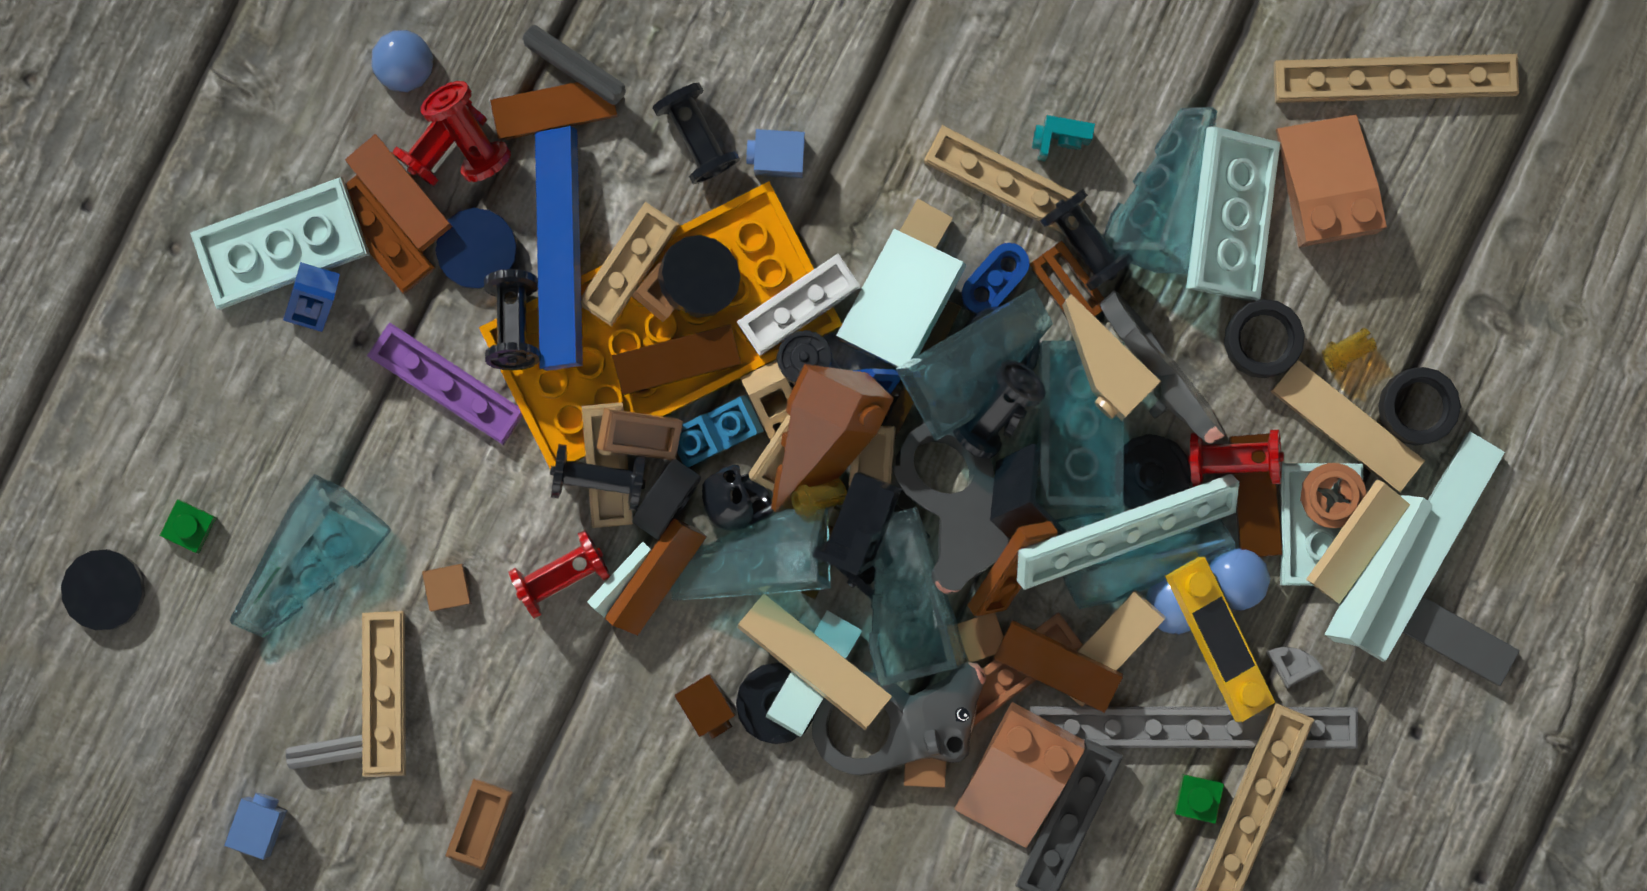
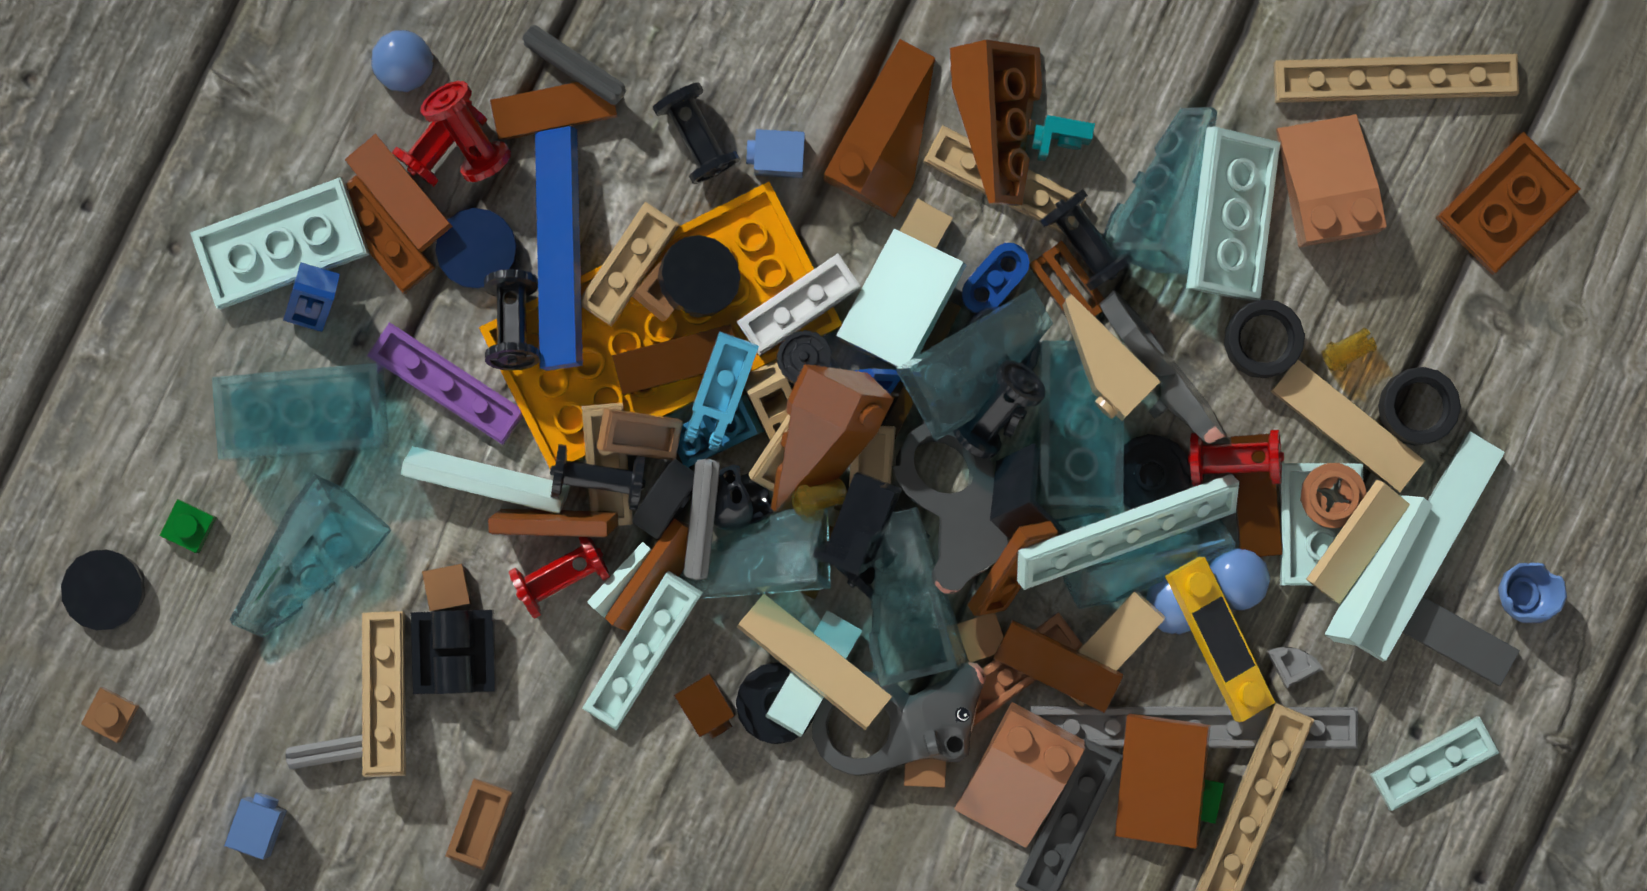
(110, 714): none -> medium nougat plate
(300, 412): none -> clear light blue brick
(453, 652): none -> black plate
(482, 479): none -> light aqua tile
(551, 524): none -> dark orange tile
(642, 650): none -> light aqua tile
(701, 519): none -> light grey axle
(722, 386): none -> medium azure hinge
(884, 140): none -> dark orange wedge
(995, 98): none -> dark orange wedge
(1162, 780): none -> dark orange tile
(1434, 763): none -> light aqua tile
(1508, 203): none -> dark orange tile
(1532, 593): none -> medium blue hair

